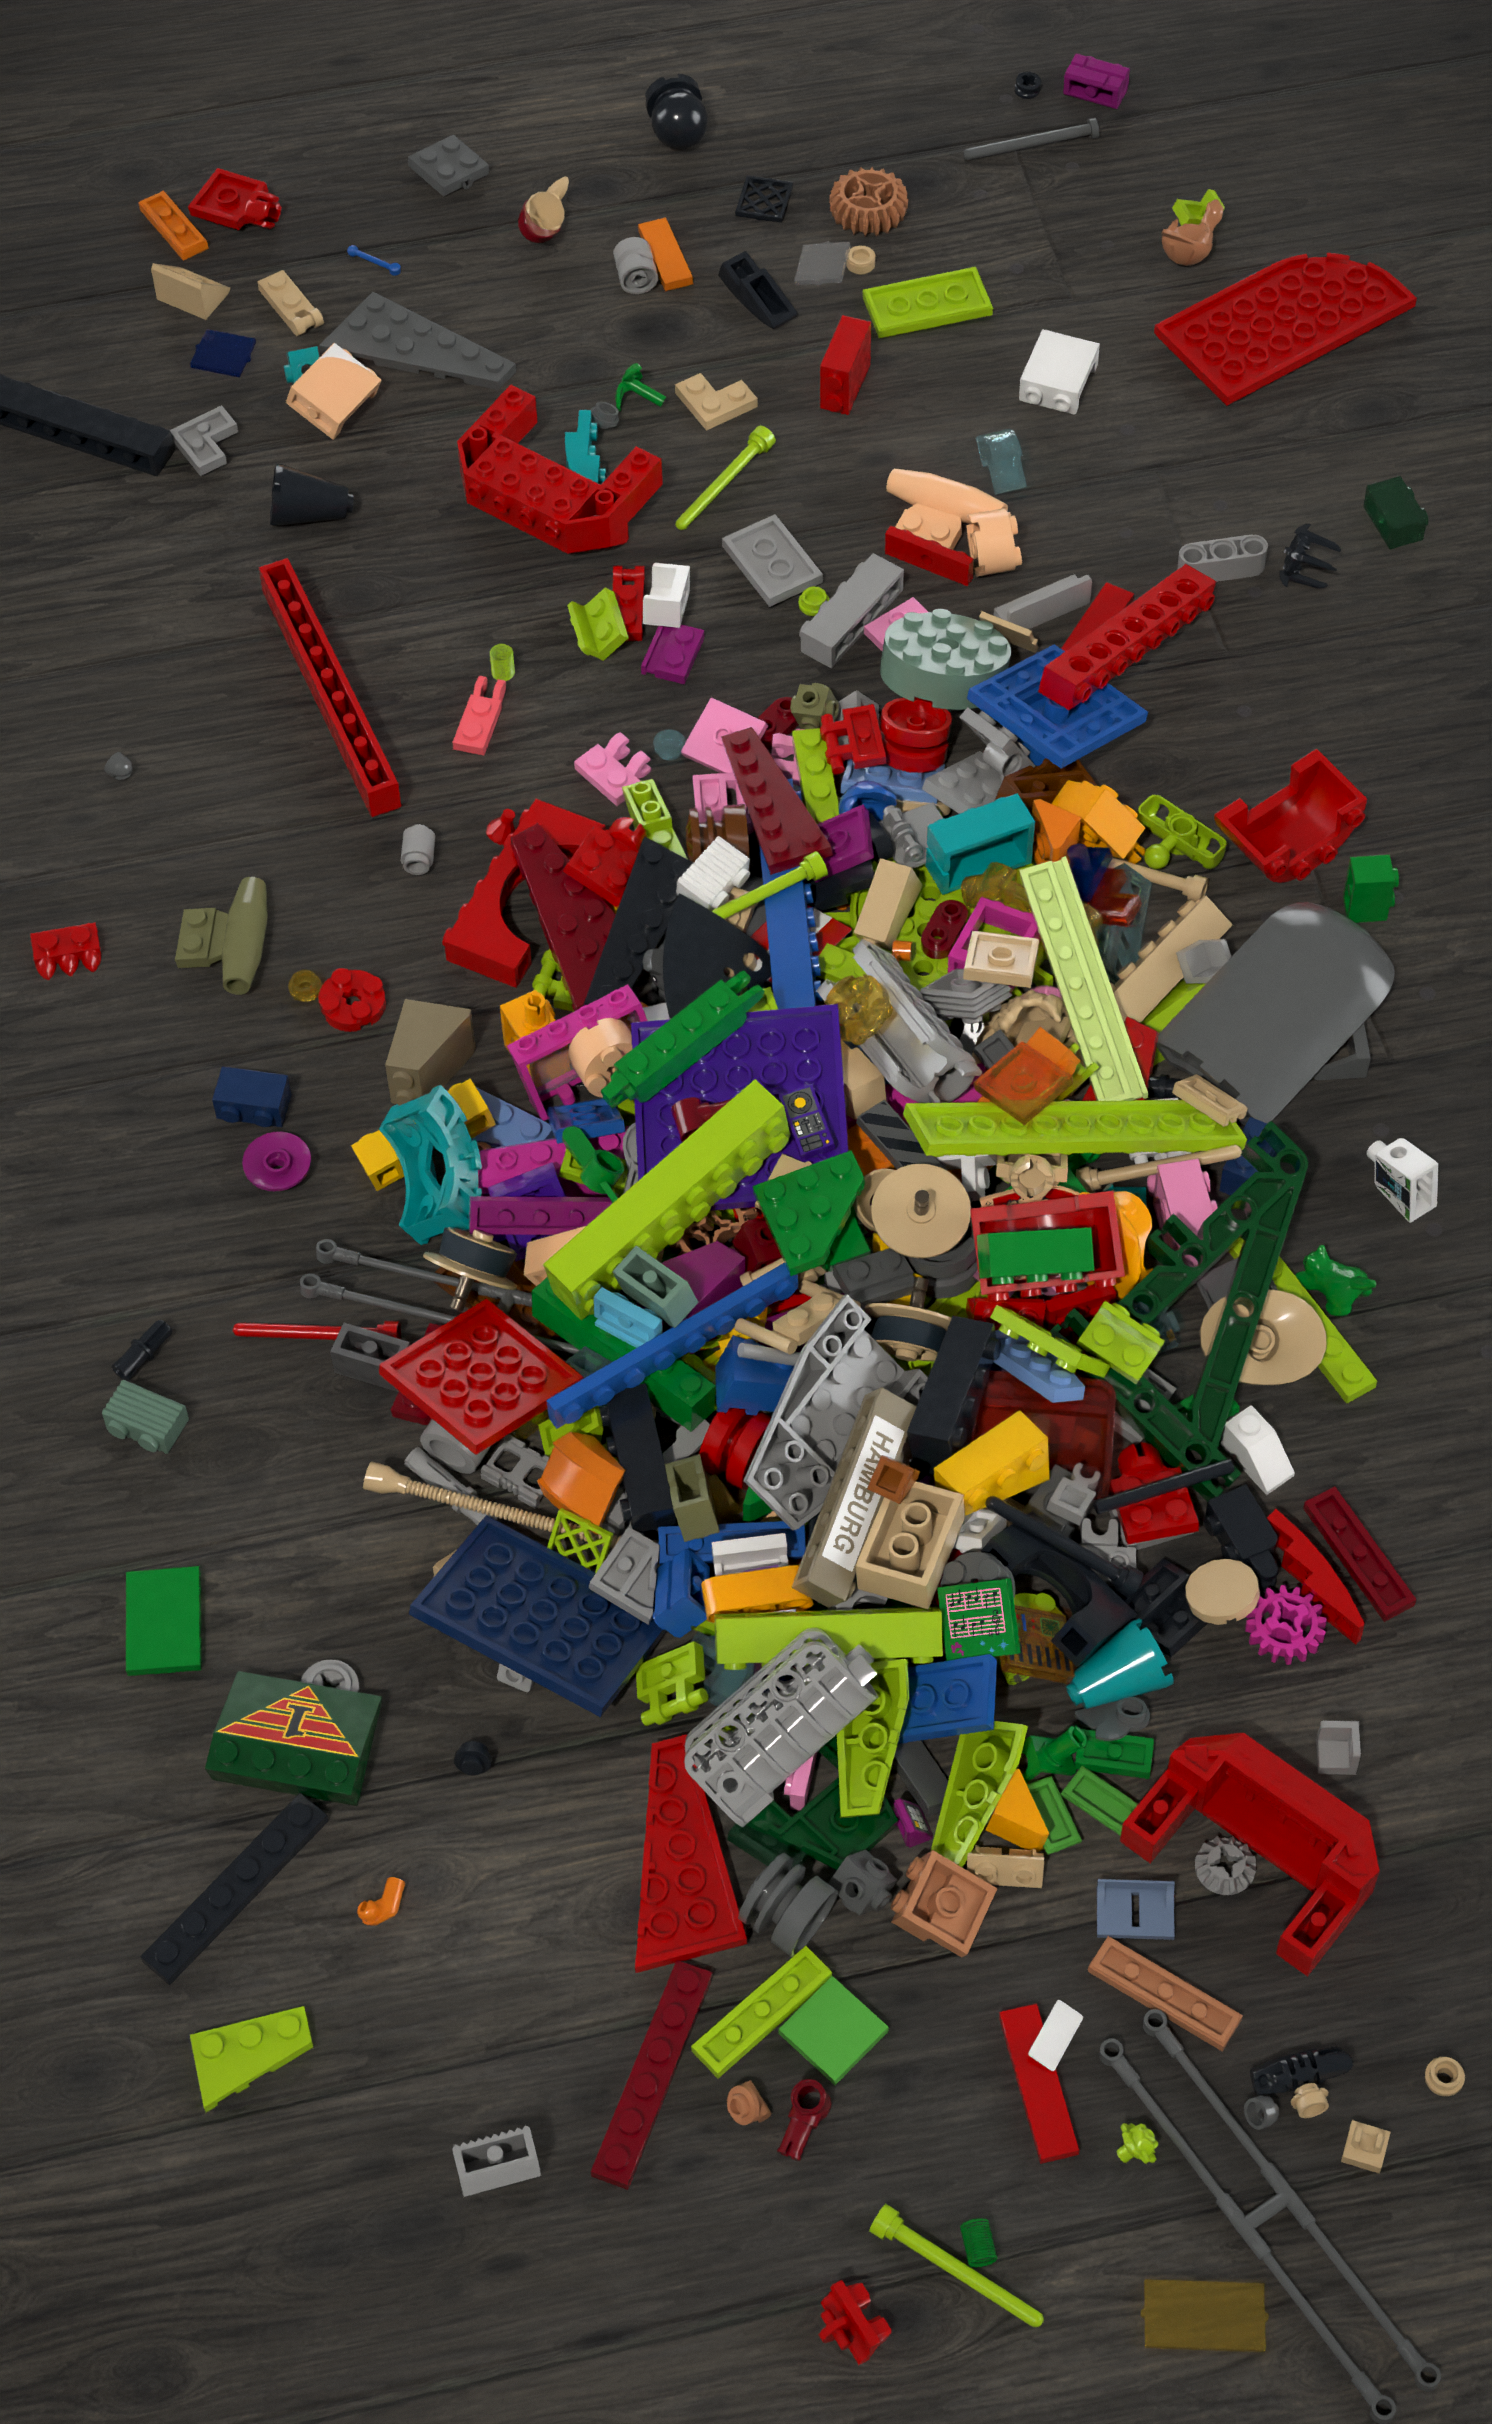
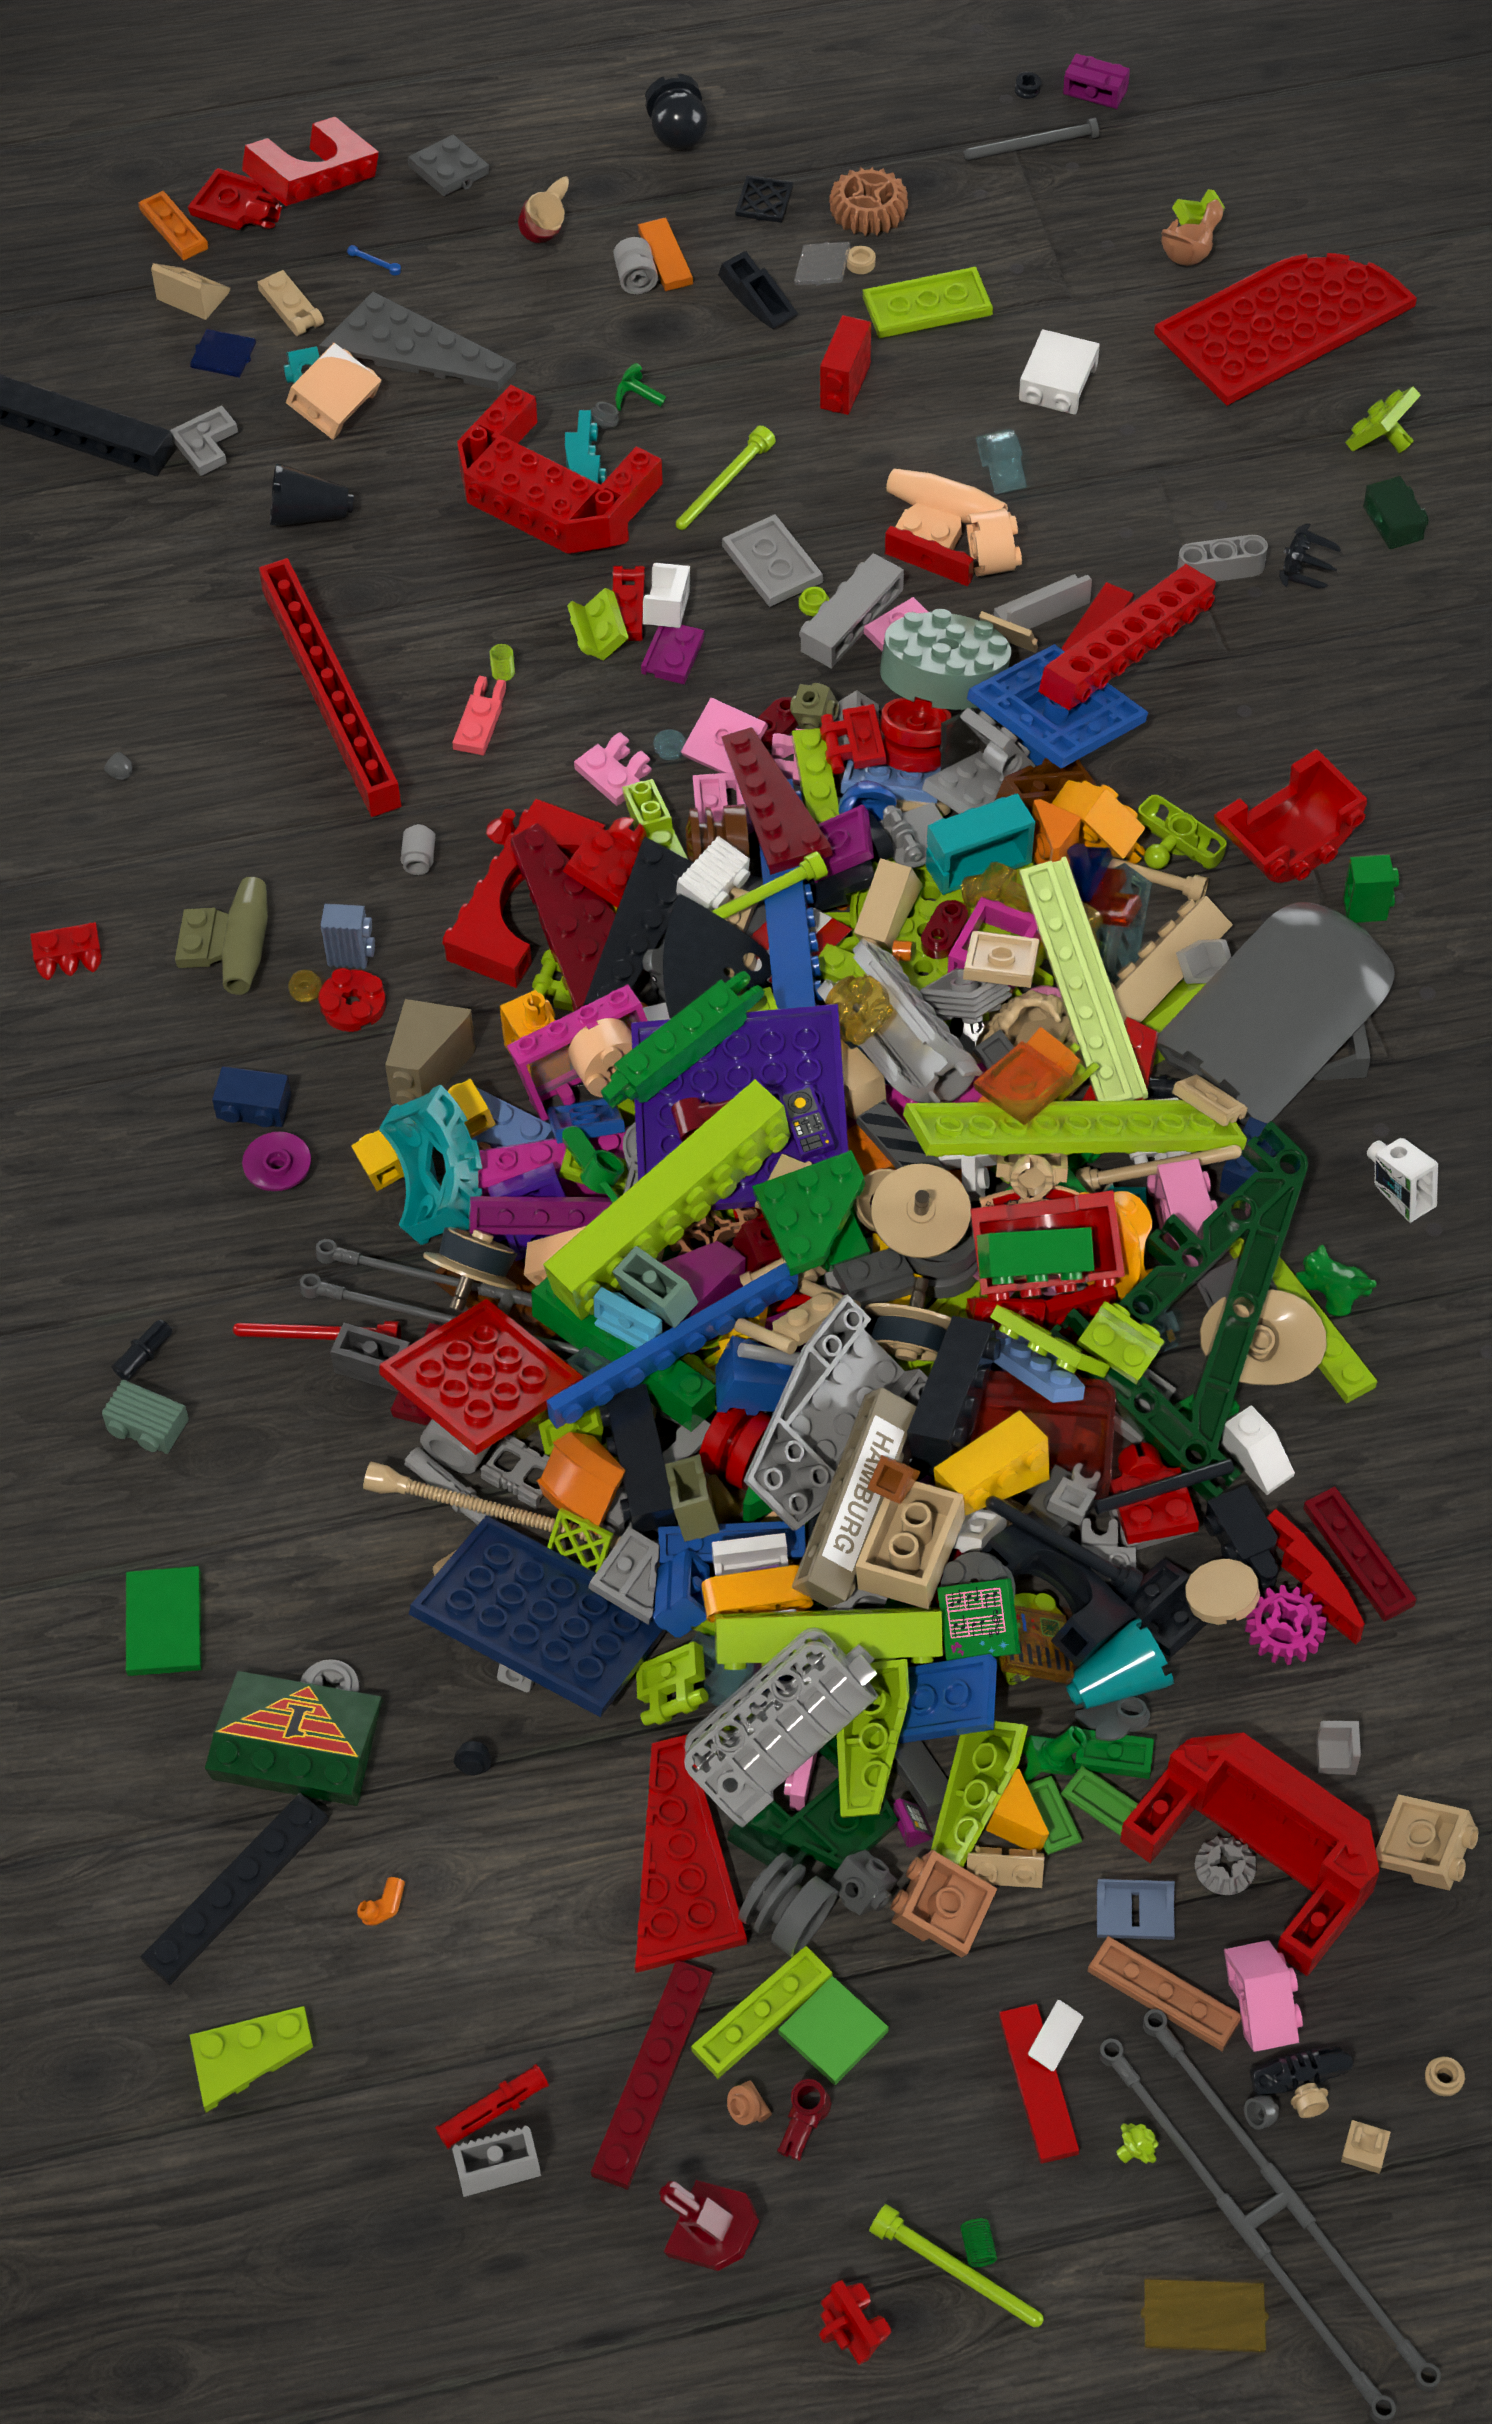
(291, 180): none -> red arch
(347, 935): none -> sand blue brick
(493, 2105): none -> red pin
(712, 2224): none -> dark red piece
(713, 406): tan plate -> none
(956, 741): none -> clear smoke piece
(1264, 1995): none -> bright pink brick
(1384, 420): none -> lime plate
(1427, 1841): none -> tan plate

